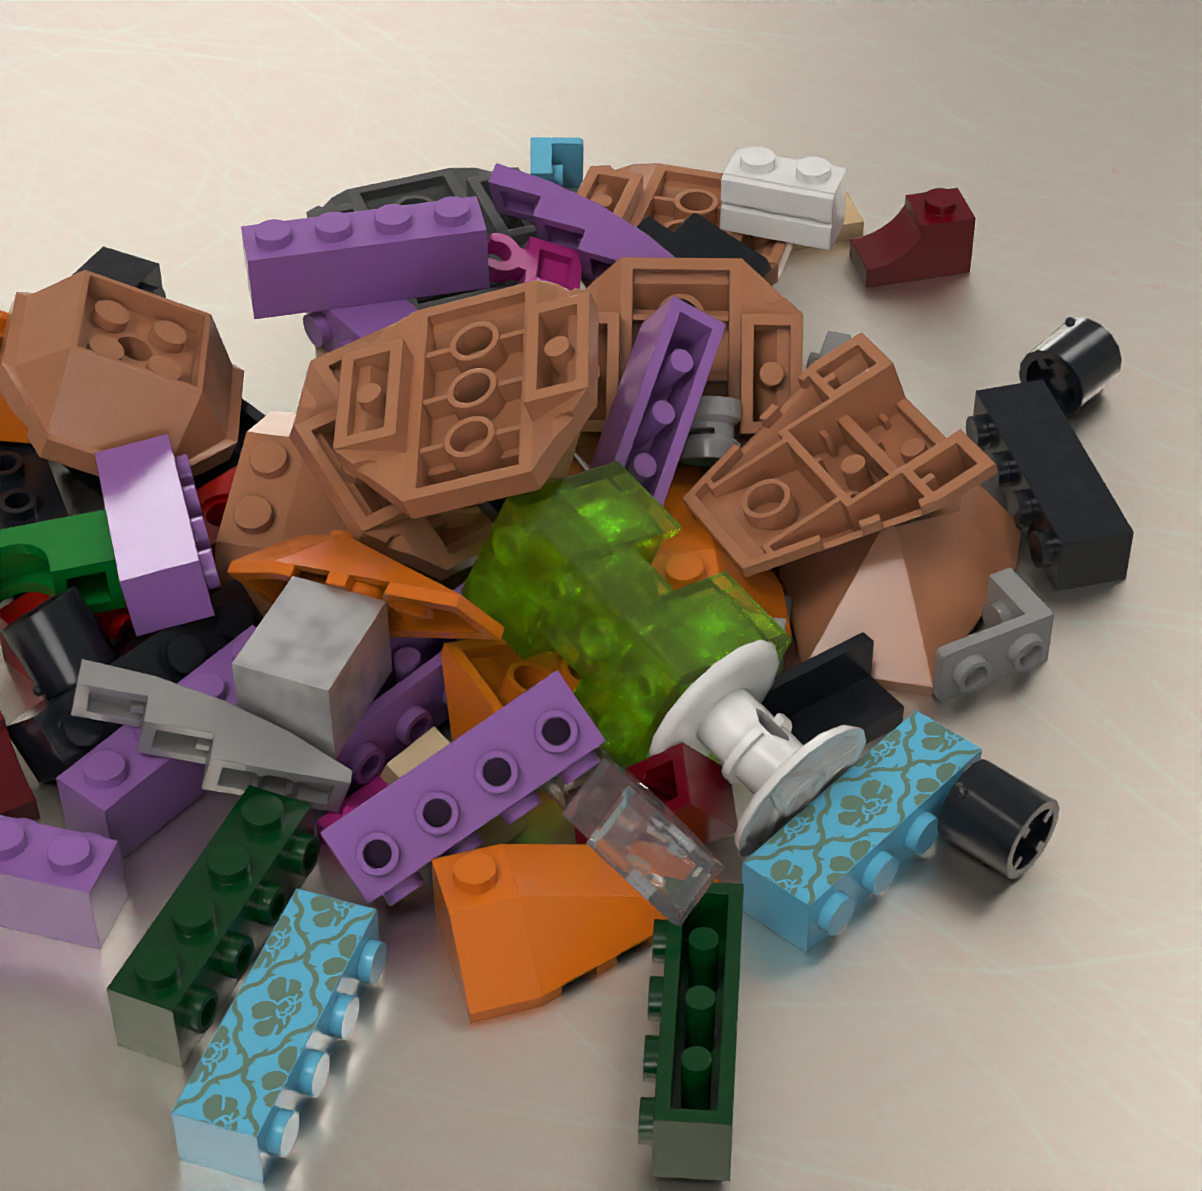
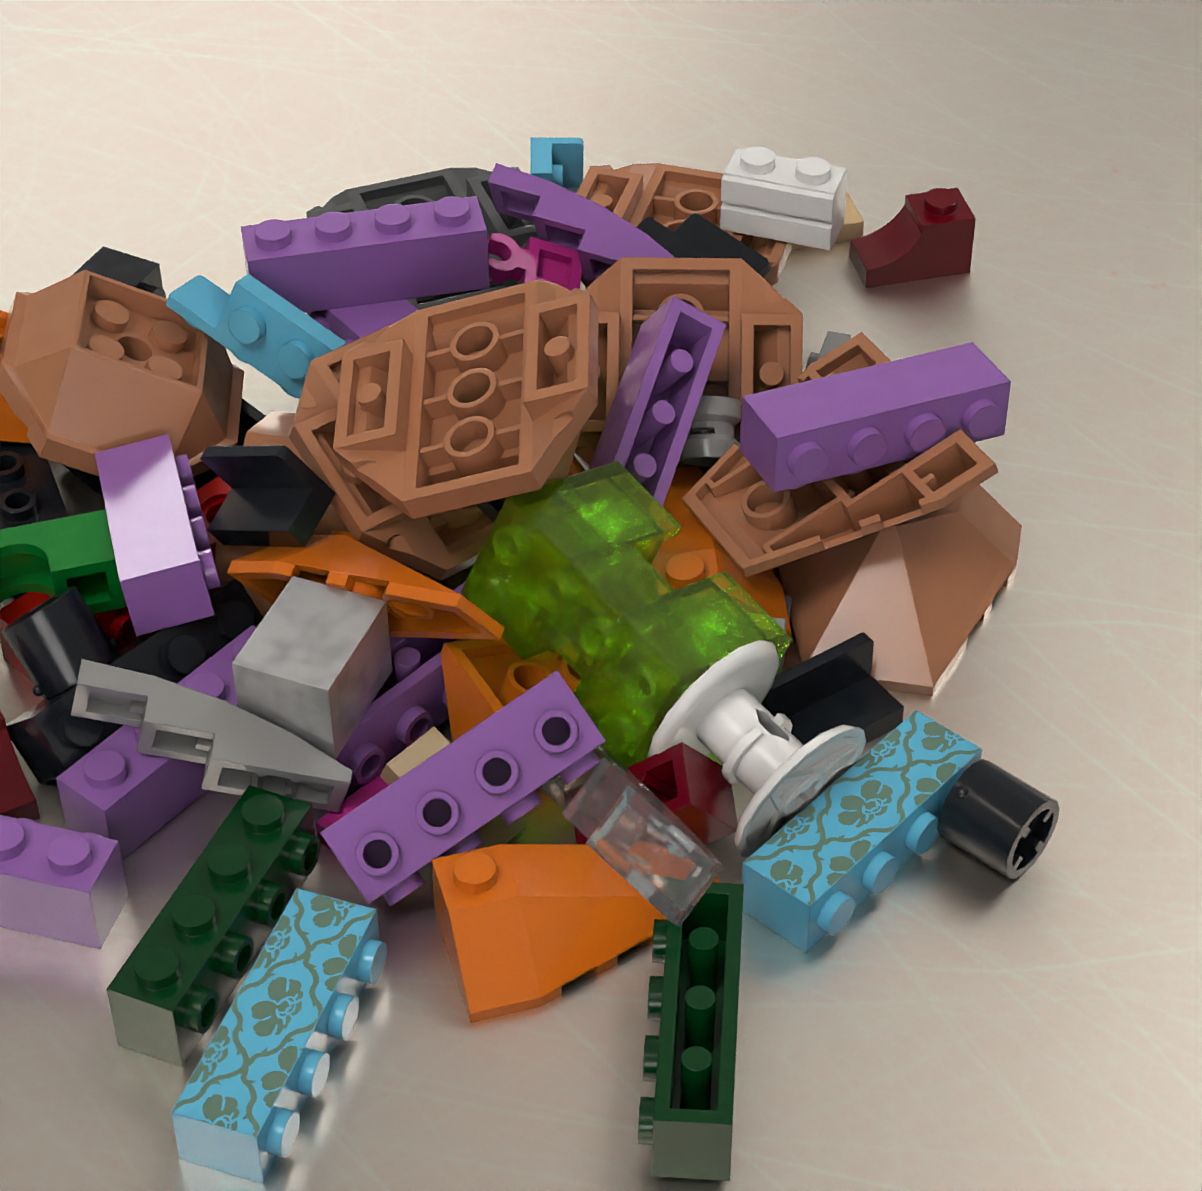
(256, 327): none -> medium azure bracket
(270, 499): none -> black panel
(872, 416): none -> medium lavender brick
(1013, 640): light grey bracket -> none
(1051, 486): black brick -> none
(1074, 363): black piece -> none

